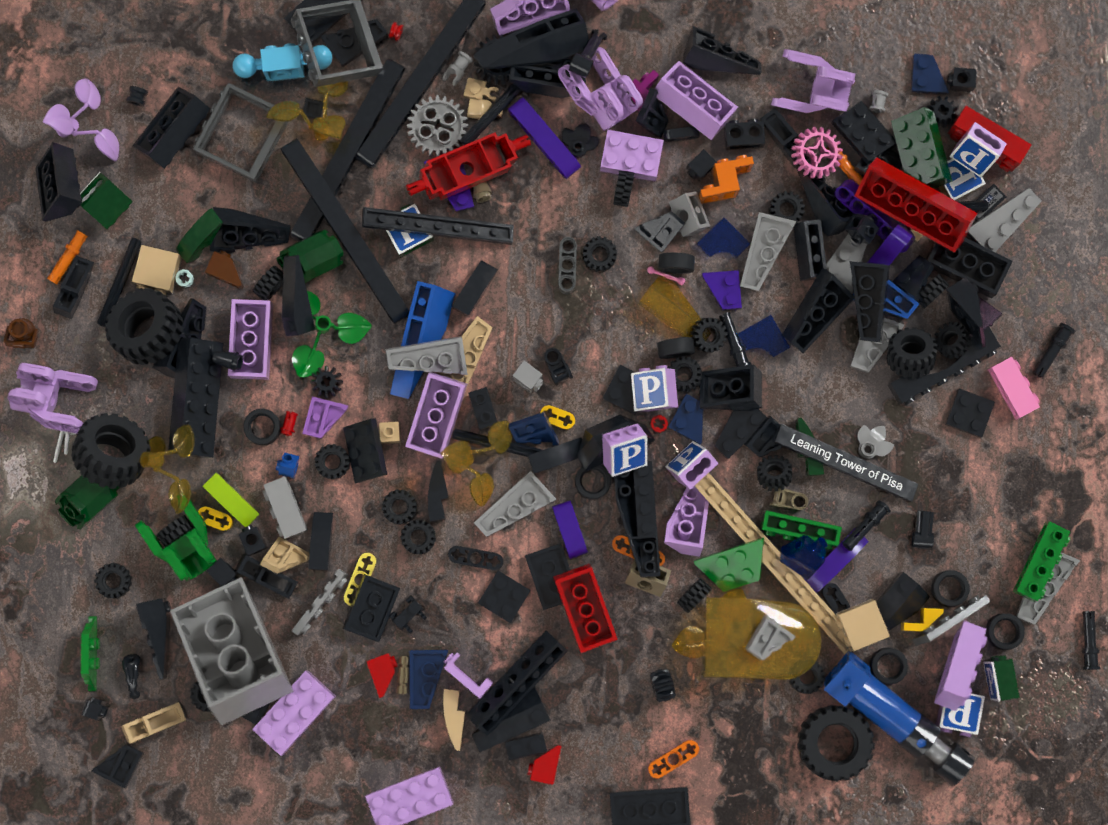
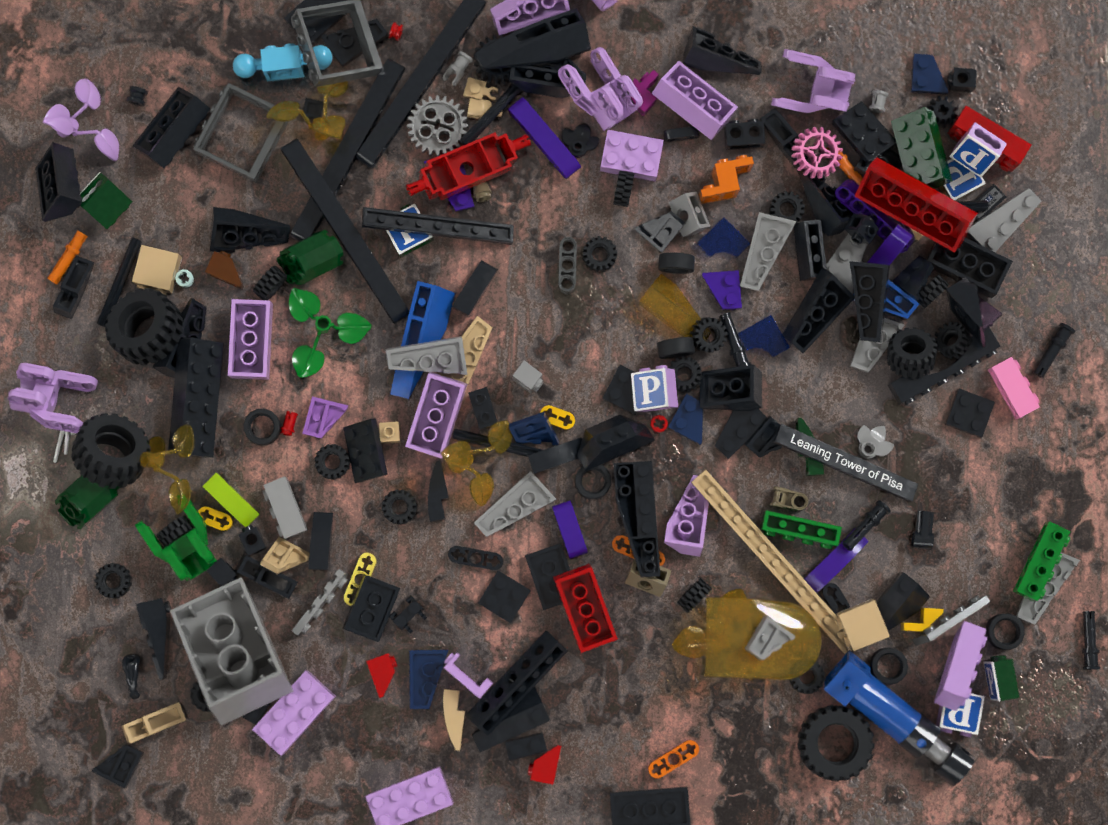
(22, 332): reddish brown piece -> none
(89, 648): green wing -> none
(94, 709): black plate -> none
(199, 236): dark green slope -> none
(230, 360): black cone -> none
(288, 465): blue plate -> none
(295, 302): black wedge -> none
(320, 380): black gear -> none
(403, 675): dark tan axle -> none
(418, 525): black tyre -> none
(557, 367): black piece -> none
(582, 62): black piece -> none
(624, 449): piece -> none
(652, 115): black wing -> none
(662, 685): black gear -> none
(680, 280): bright pink hinge -> none
(691, 465): piece -> none
(700, 165): black brick -> none
(734, 565): green wing -> none
(774, 481): black tyre -> none
(804, 555): clear blue torso -> none
(965, 588): black tyre -> none

